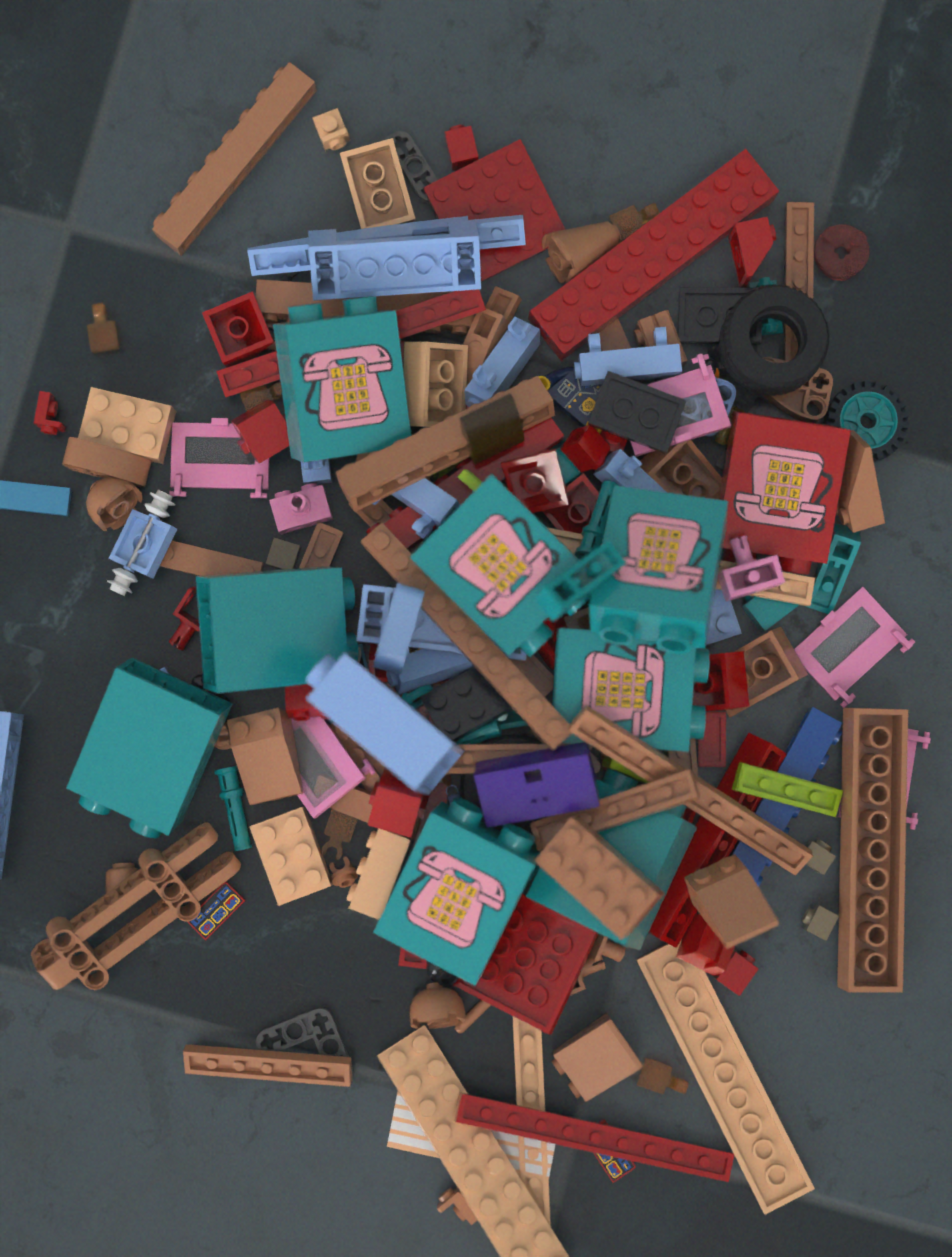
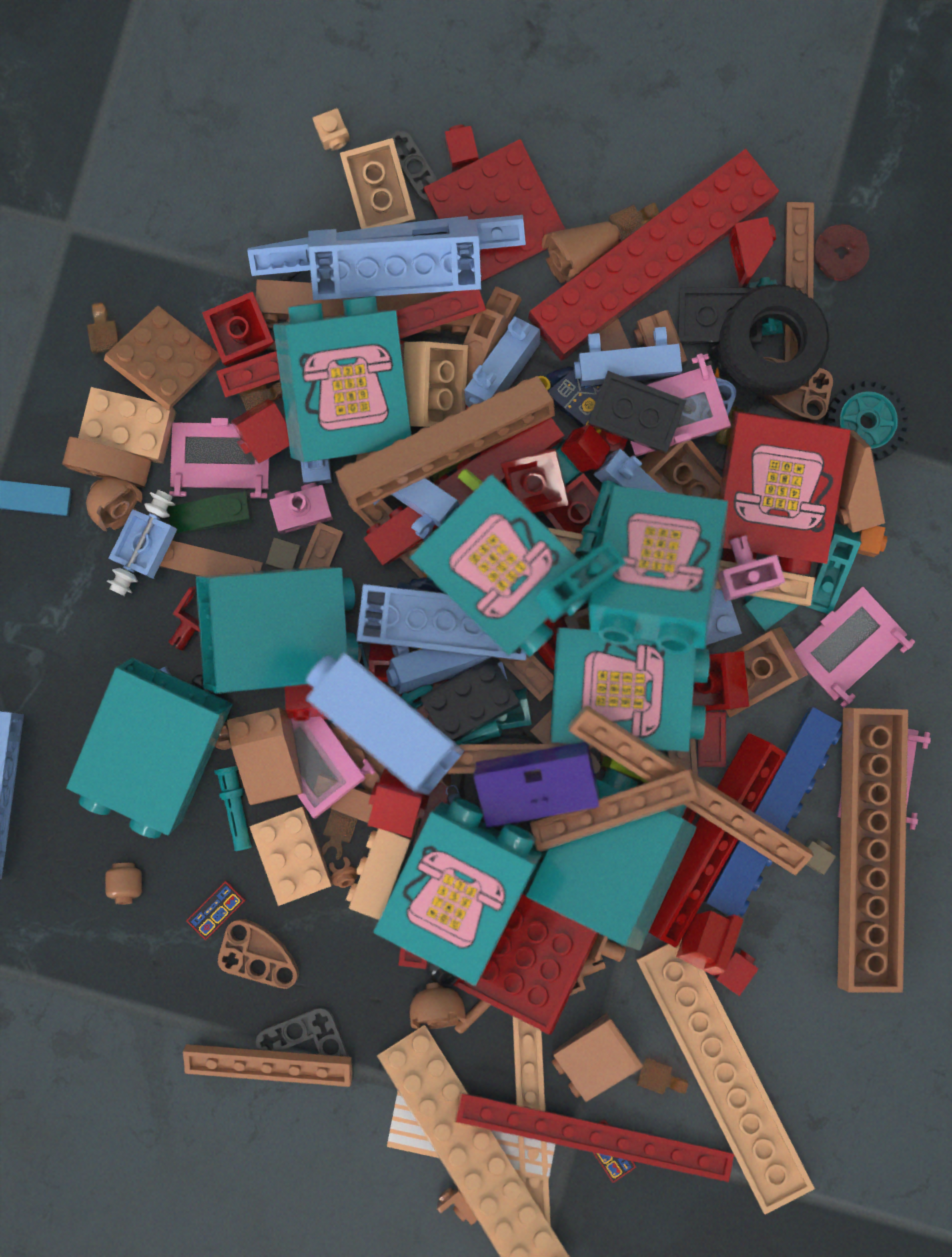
(45, 410): red bracket -> none
(55, 957): nougat beam -> none
(162, 357): none -> nougat plate
(211, 513): none -> dark green slope
(235, 158): nougat brick -> none
(257, 945): none -> nougat beam
(398, 628): light blue beam -> none
(469, 639): nougat plate -> none
(492, 428): dark brown slope -> none
(599, 877): nougat brick -> none
(730, 901): nougat slope -> none
(787, 789): lime tile -> none
(819, 921): dark tan plate -> none
(872, 541): none -> orange plate

